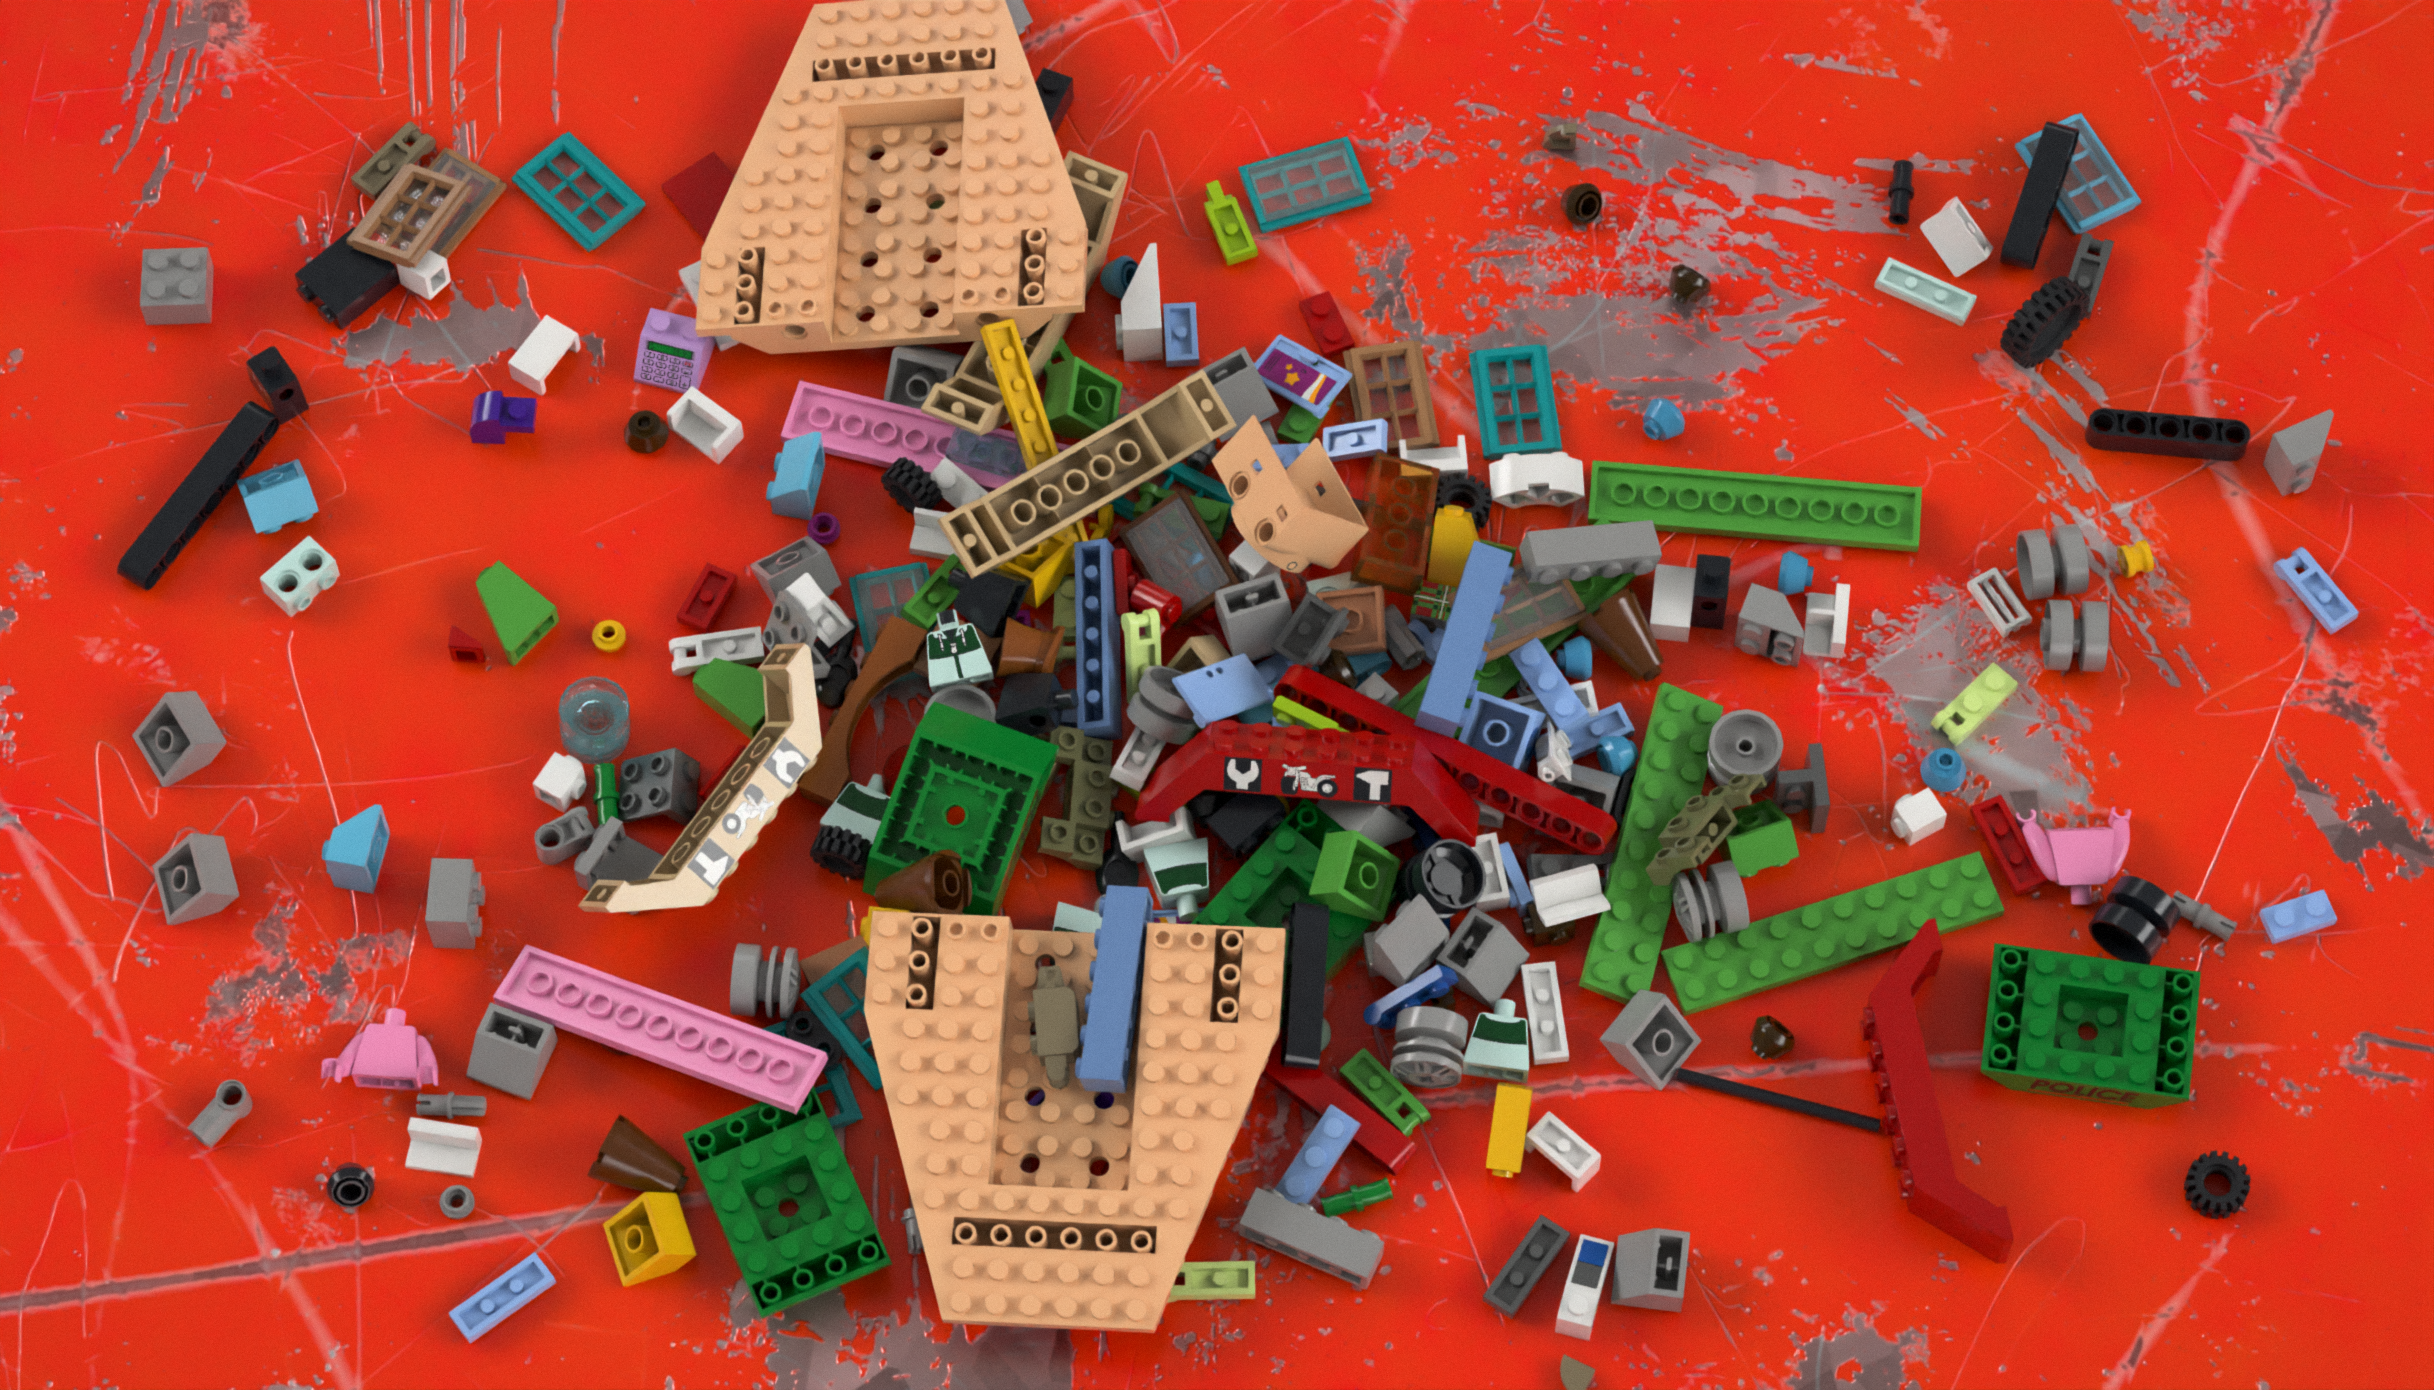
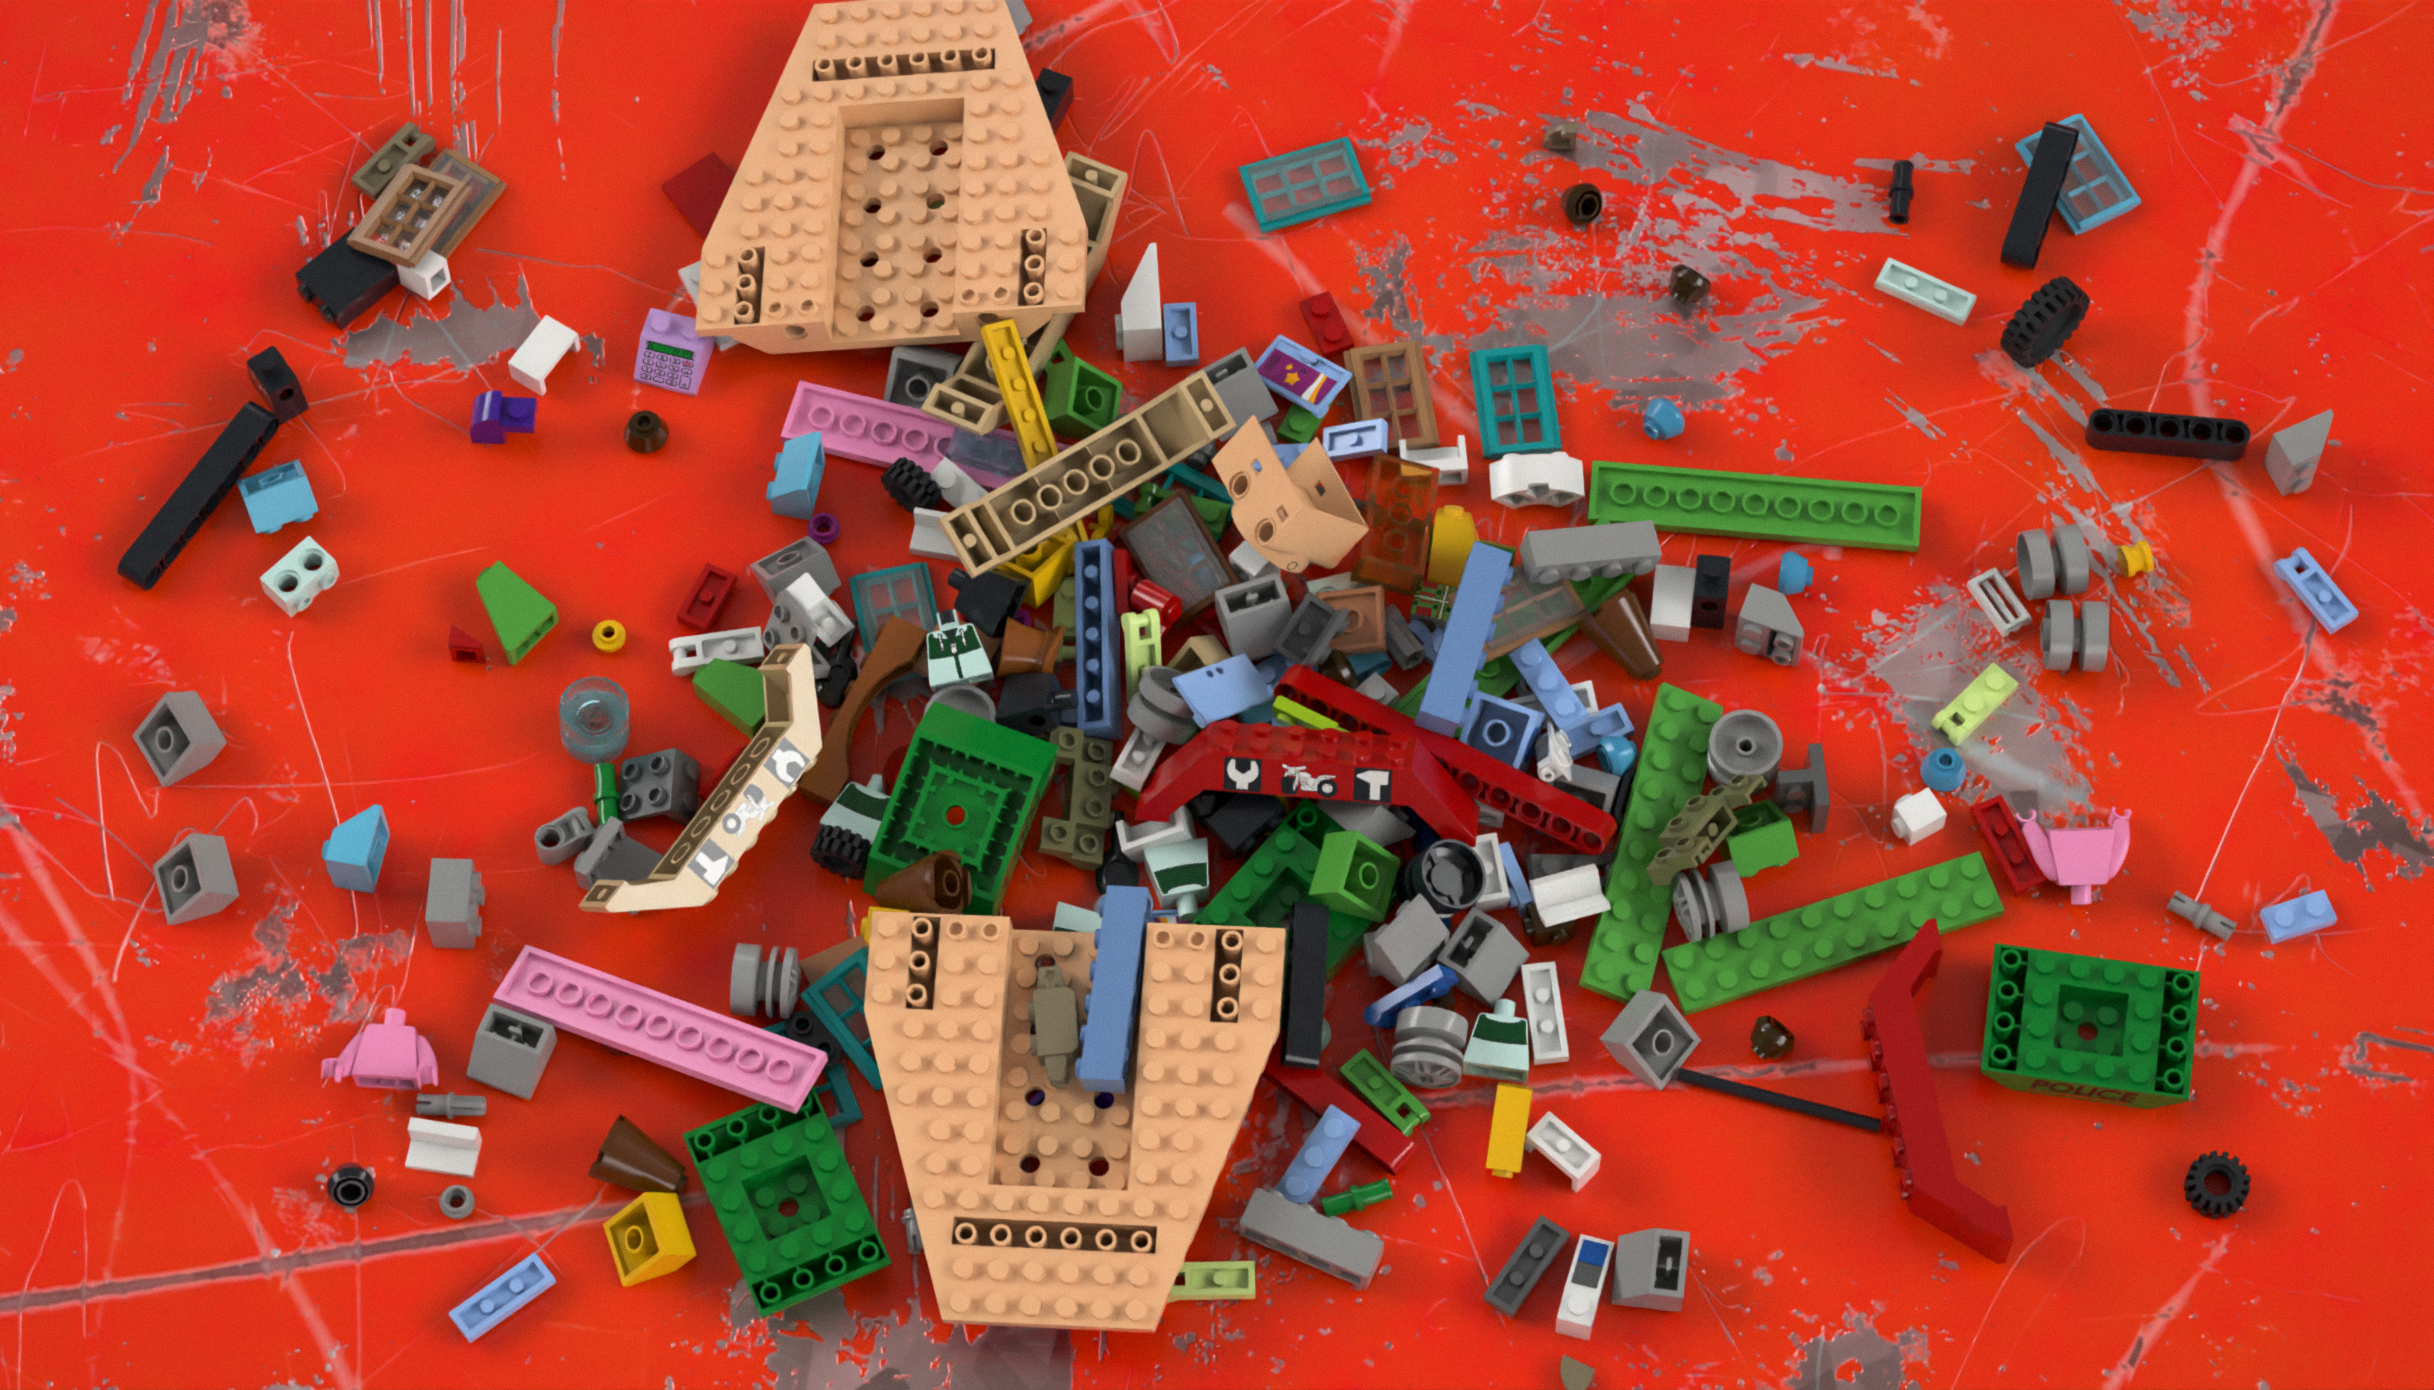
(176, 286): light grey brick -> none
(218, 1116): light grey piece -> none
(560, 781): white brick -> none
(578, 191): teal piece -> none
(705, 425): white panel -> none
(933, 596): bright green plate -> none
(1118, 275): dark azure cone -> none
(1228, 225): lime hinge -> none
(1468, 492): black tyre -> none
(1576, 658): dark azure cone -> none
(1826, 623): white panel -> none
(1956, 237): white panel -> none
(2089, 269): dark grey plate -> none
(2134, 920): black wheel -> none

